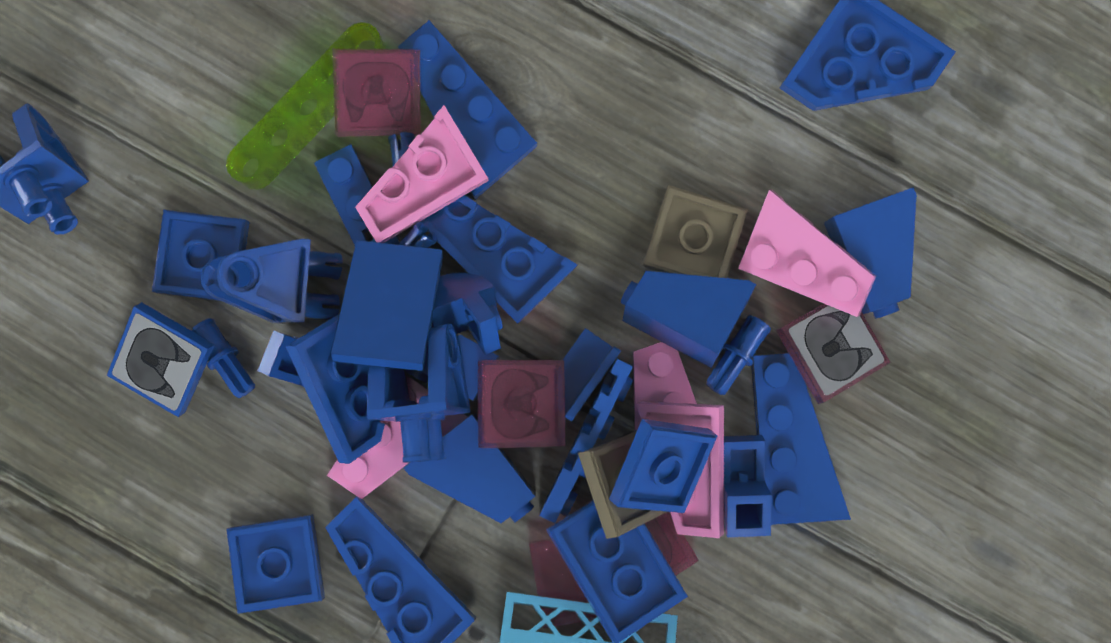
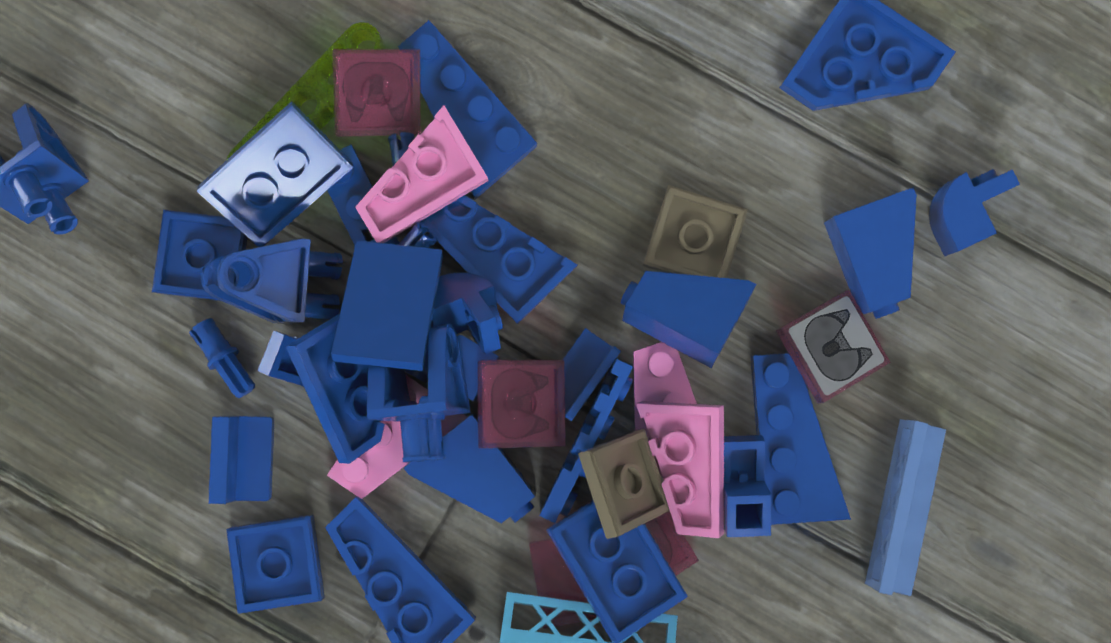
(160, 359): tile -> none
(241, 459): none -> blue panel
(275, 175): none -> tile
(662, 466): blue tile -> none
(738, 354): blue axle -> none
(803, 259): bright pink wing -> none
(905, 507): none -> medium blue fence
(958, 211): none -> blue brick

